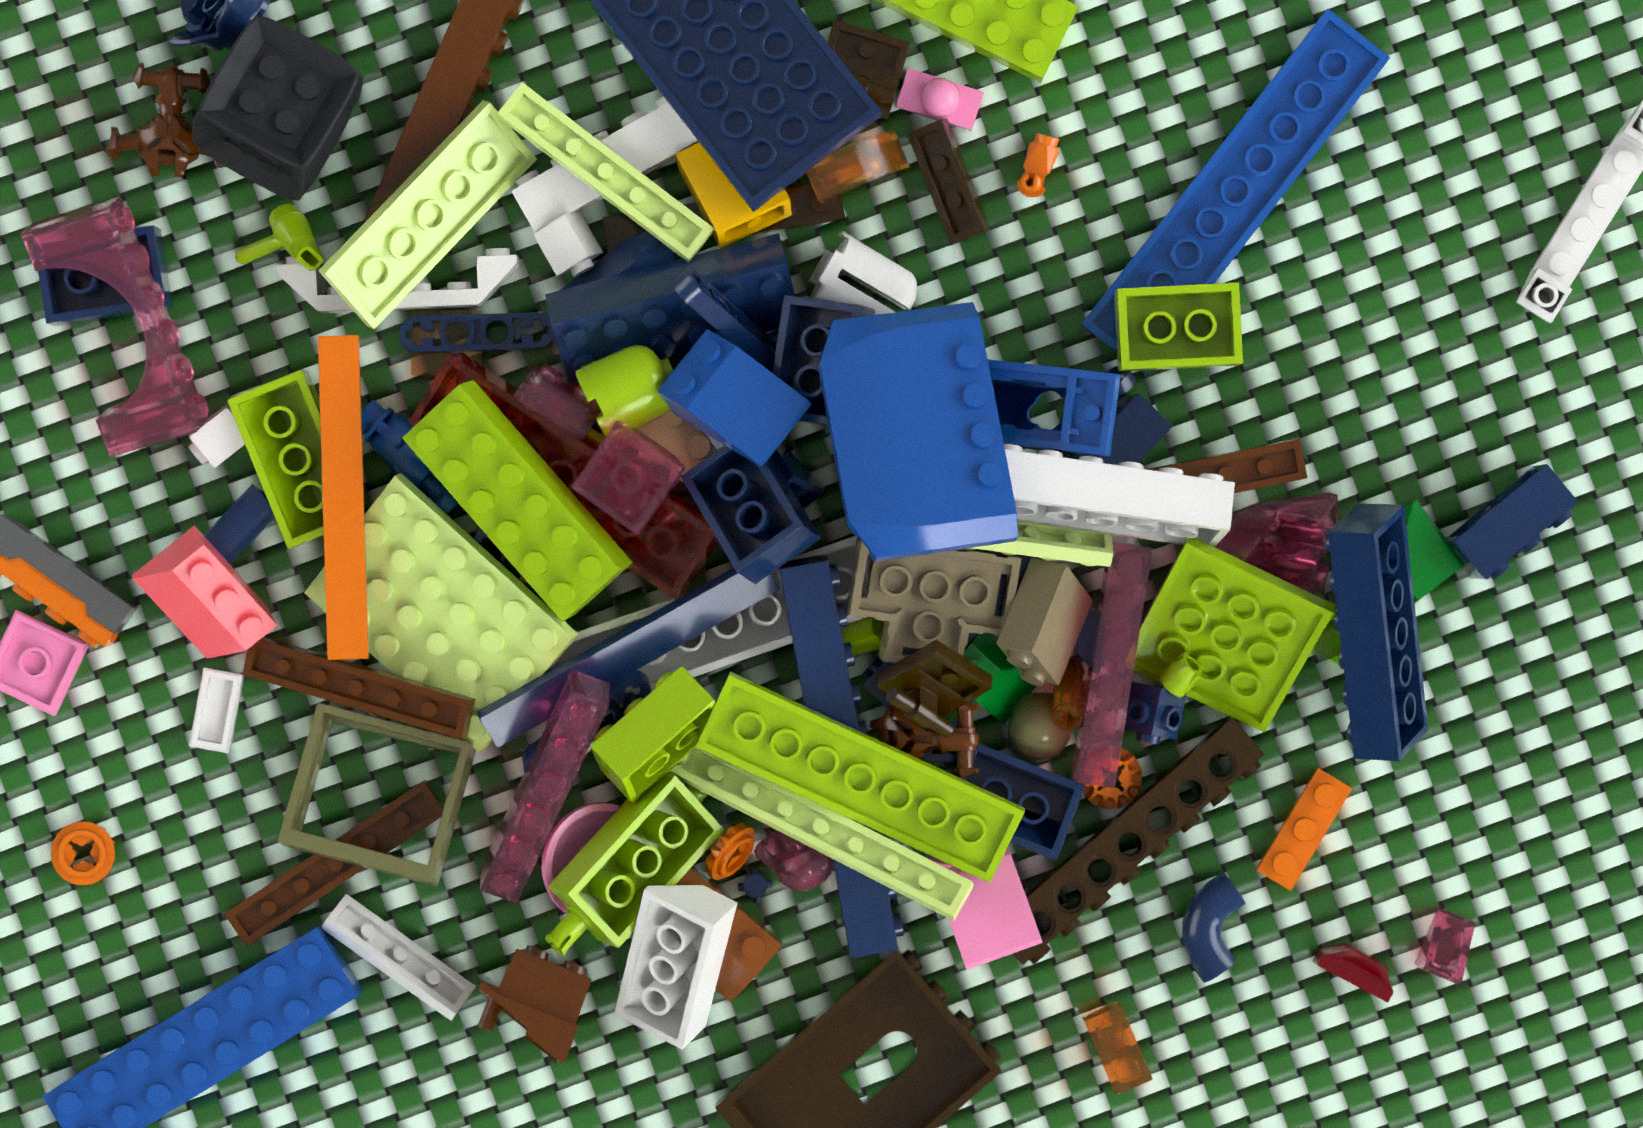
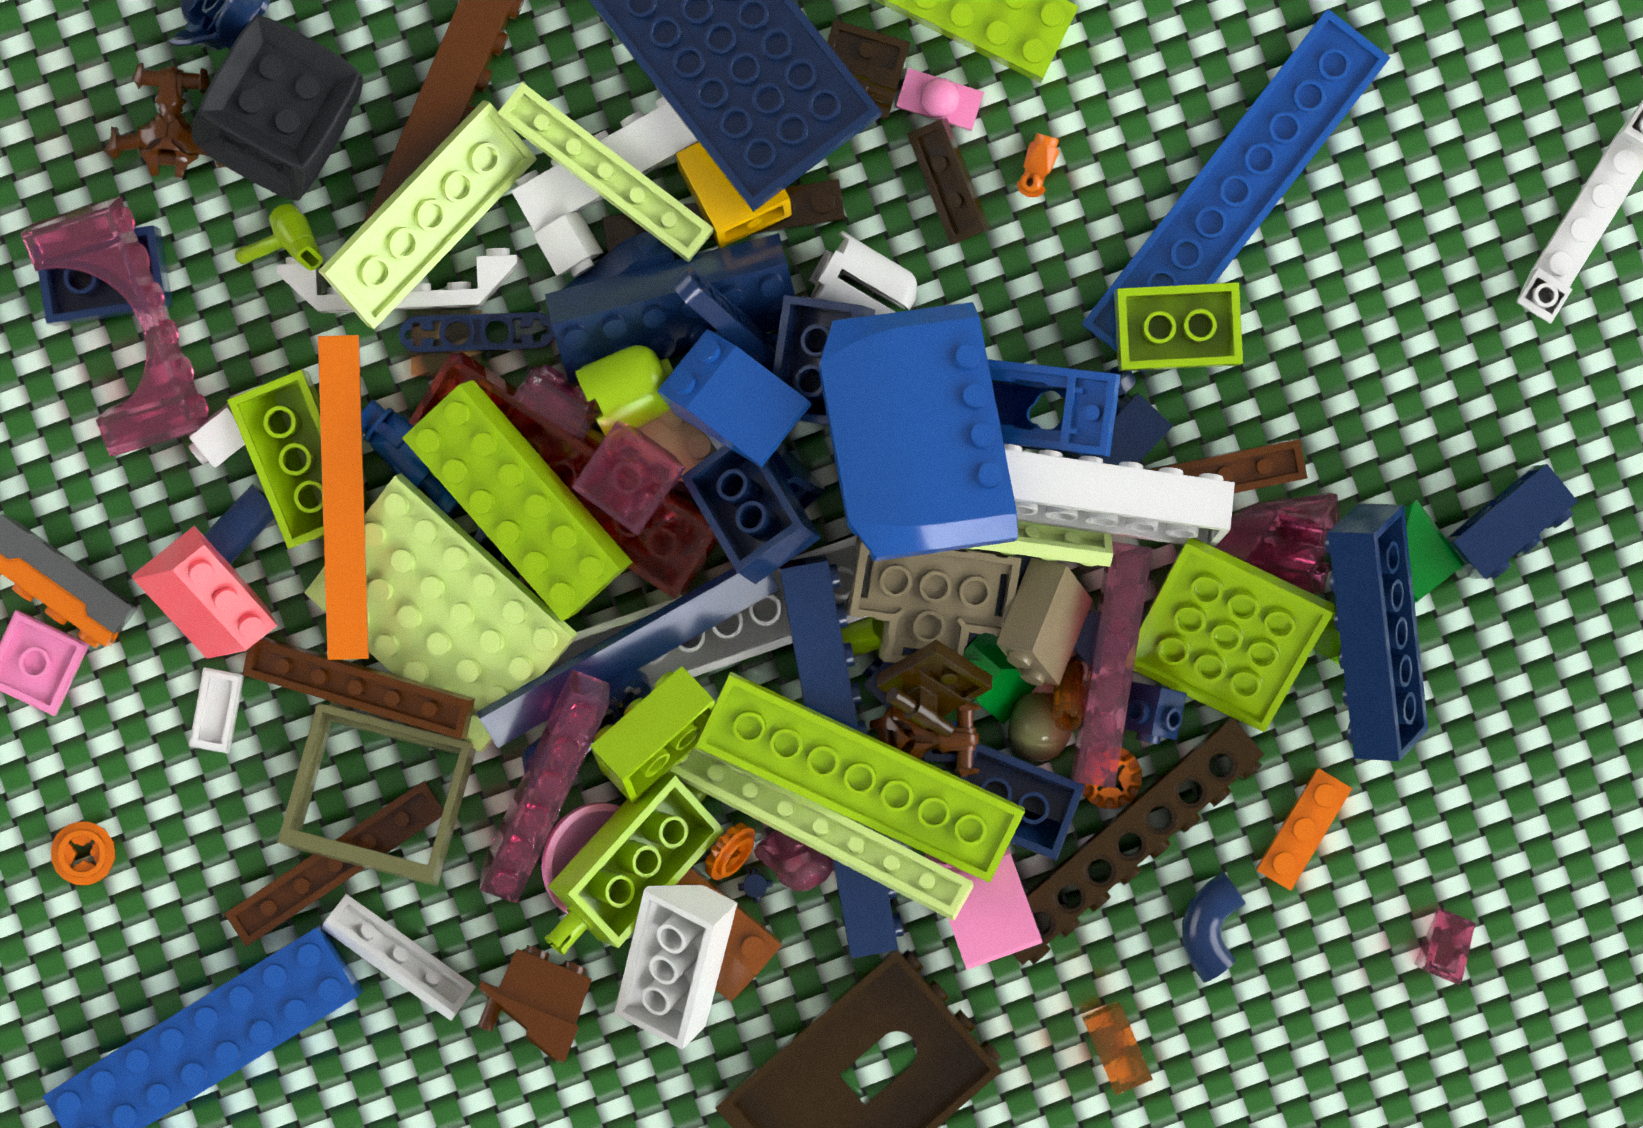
(857, 165): clear orange brick -> none
(1181, 675): lime hose -> none
(1356, 968): dark red slope -> none

